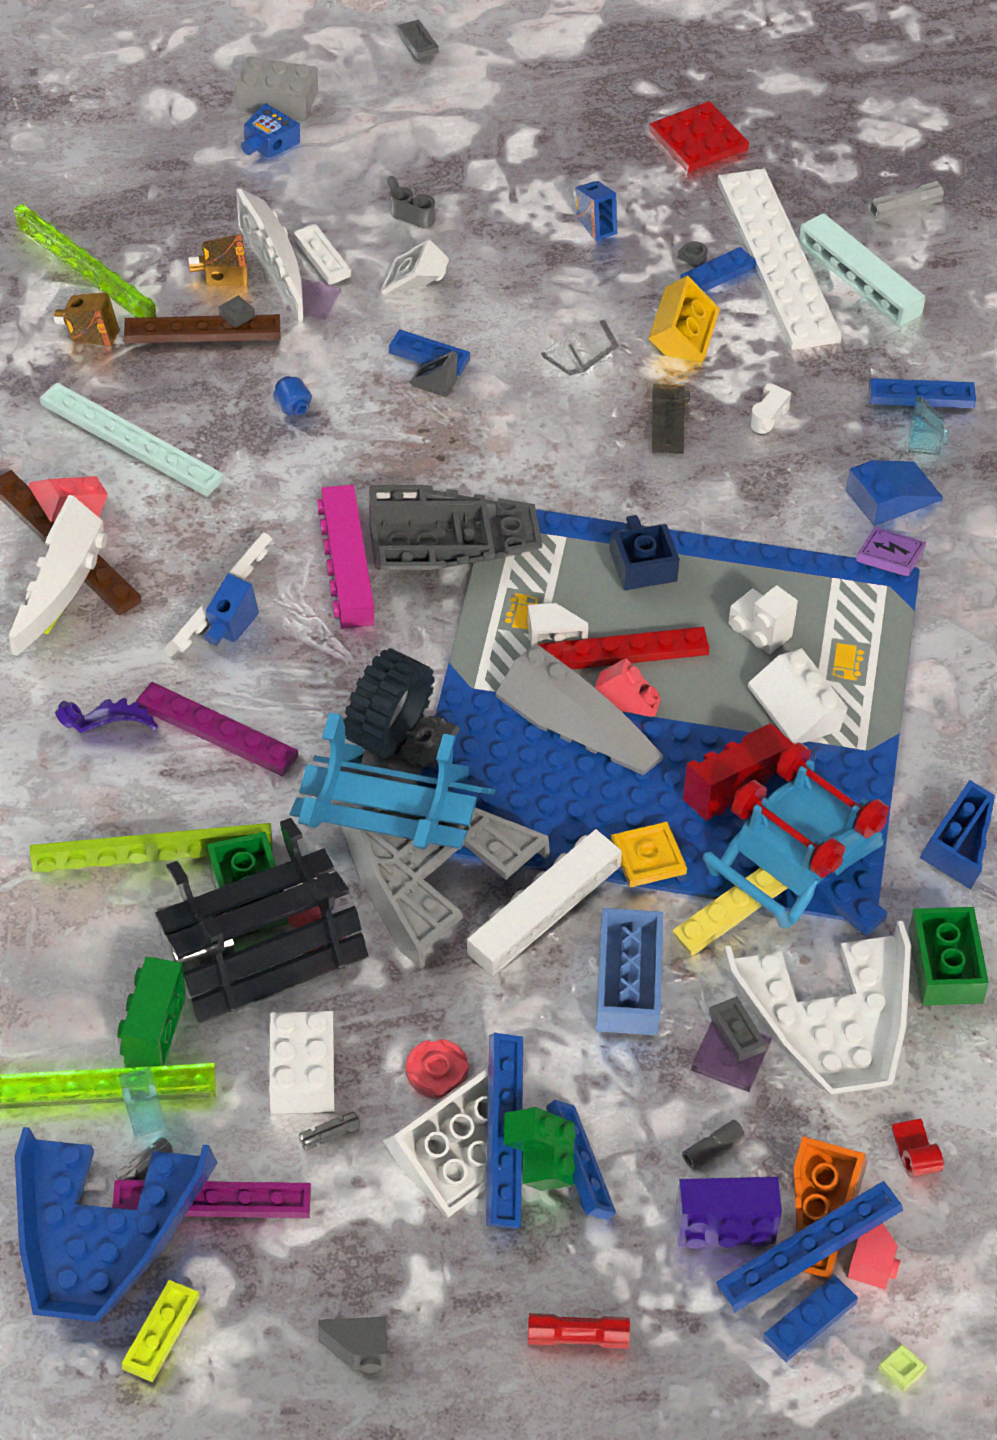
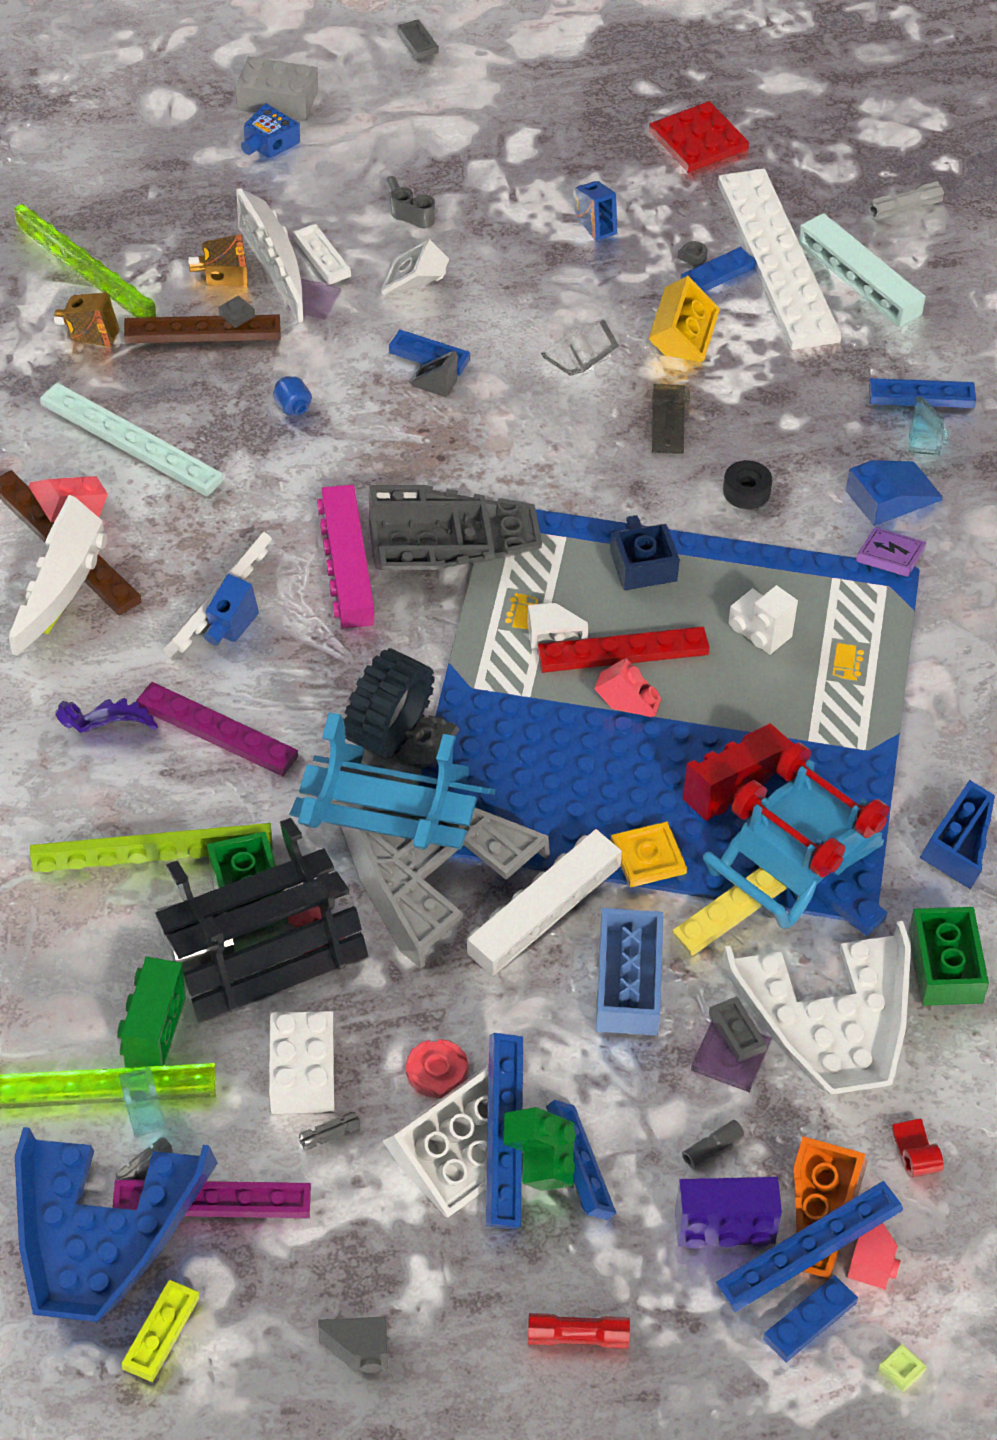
(564, 702): light grey wedge -> none
(749, 472): none -> black tyre
(772, 408): white leg -> none
(798, 697): white slope -> none

